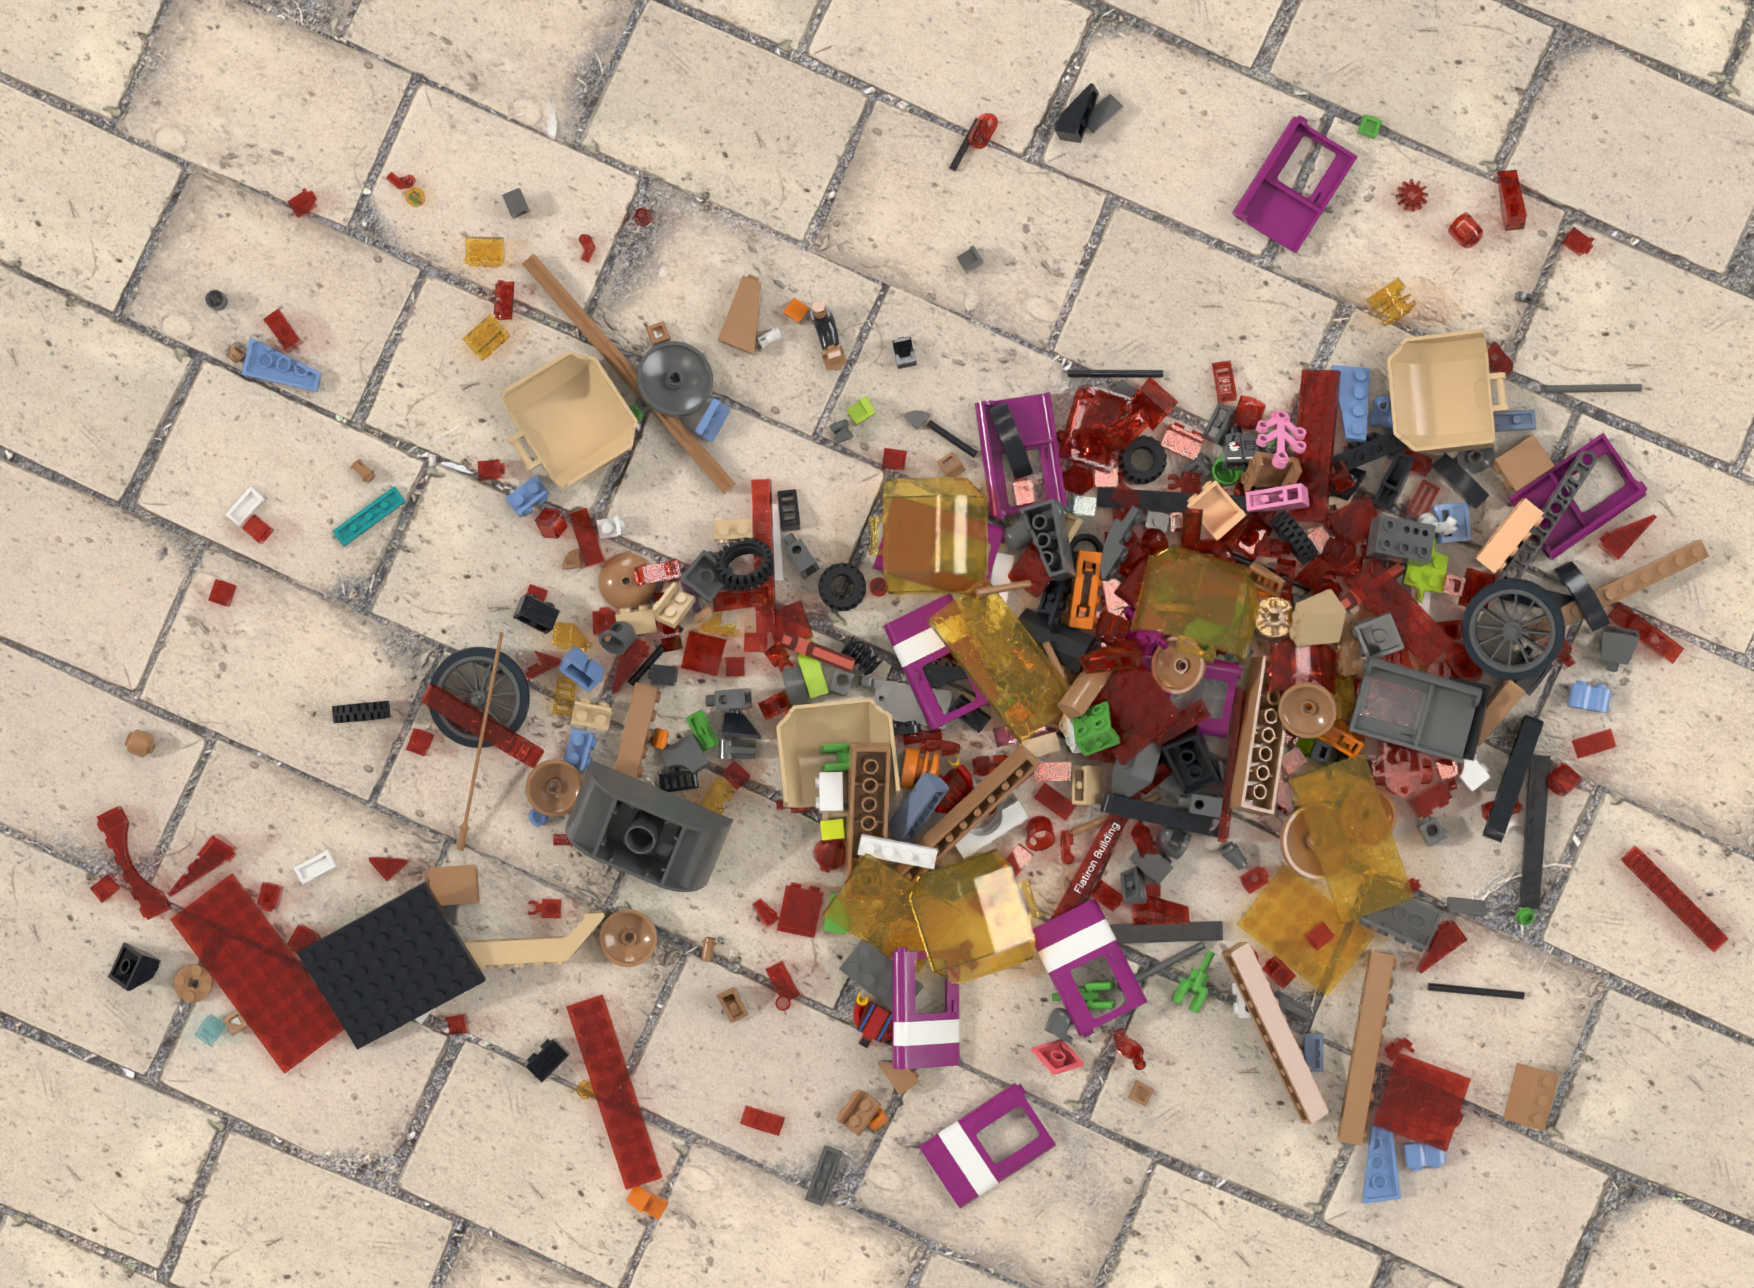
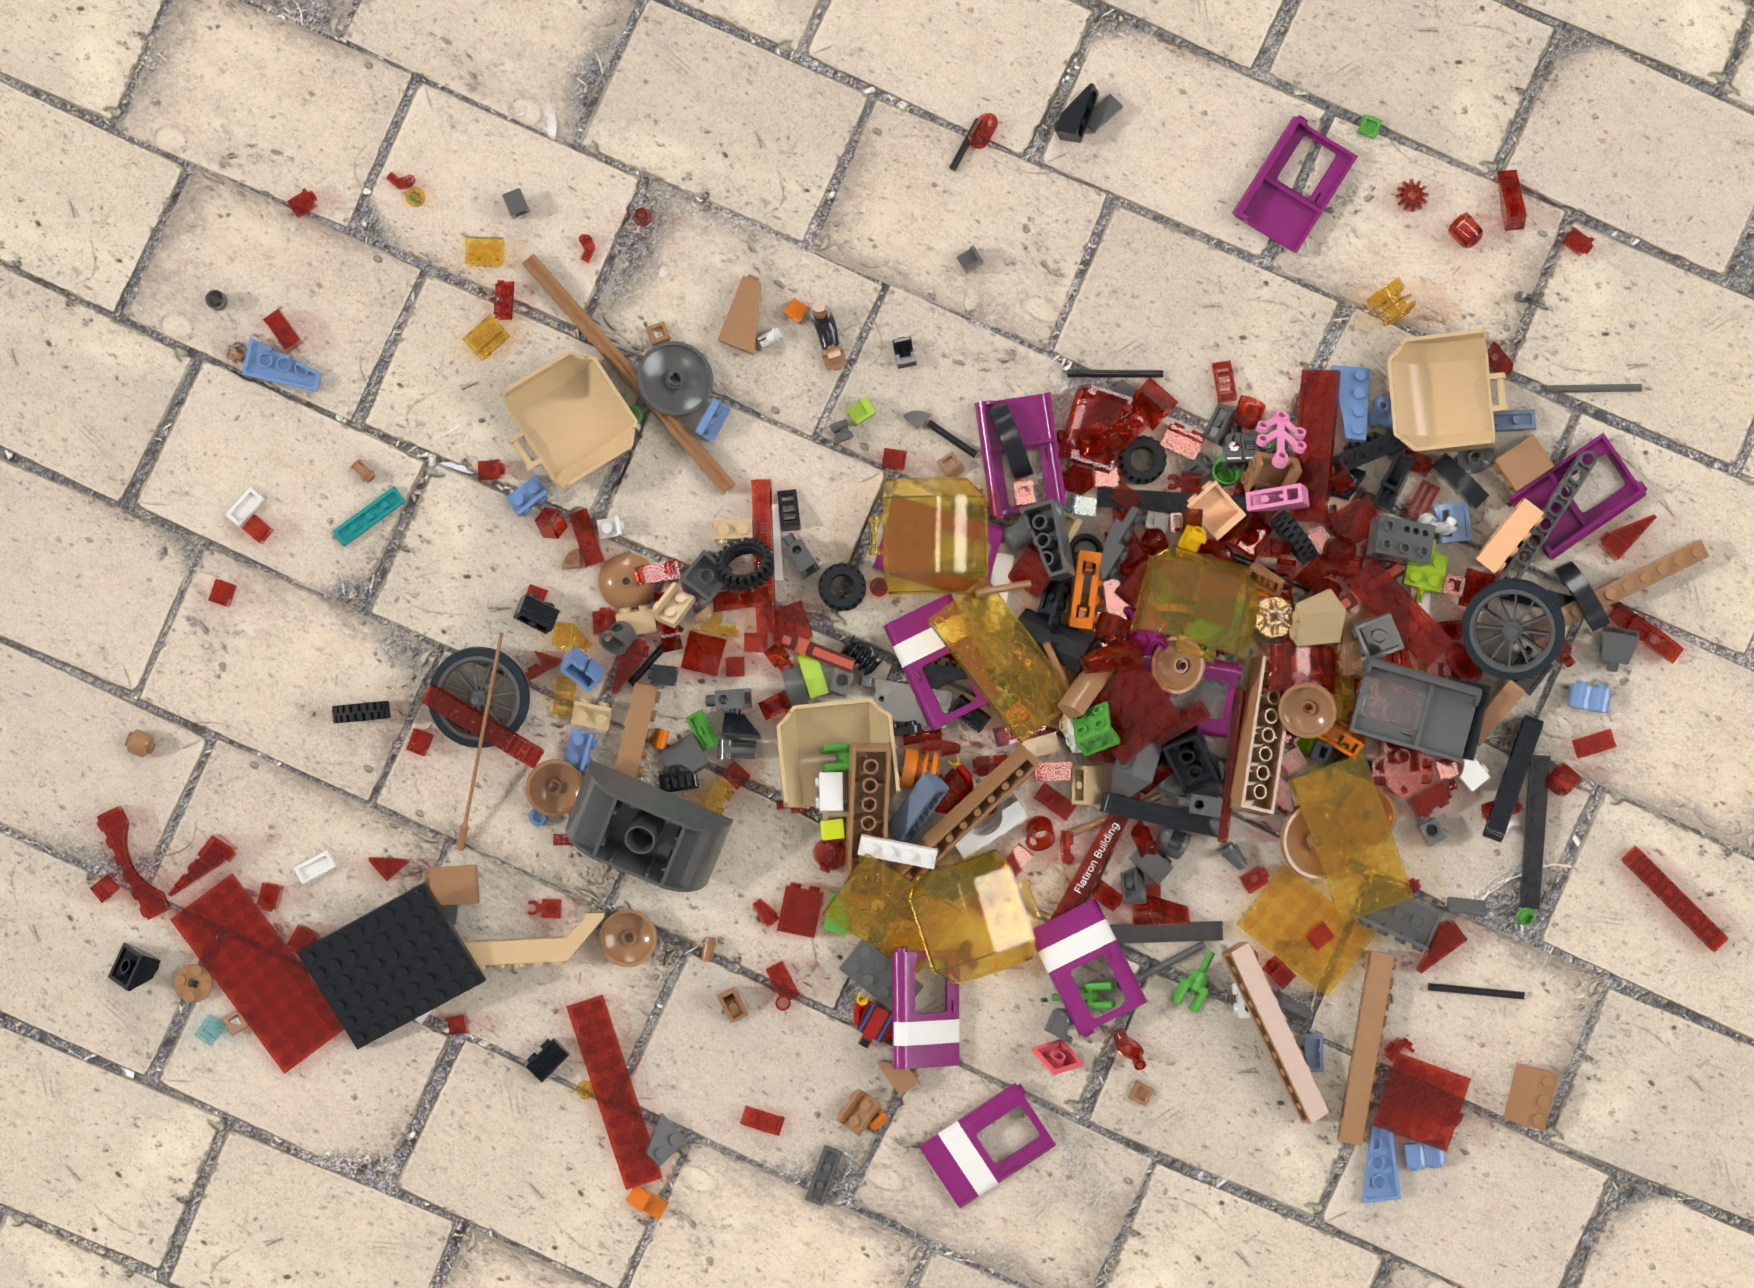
(664, 1141): none -> dark grey wing
(1192, 538): none -> yellow bracket

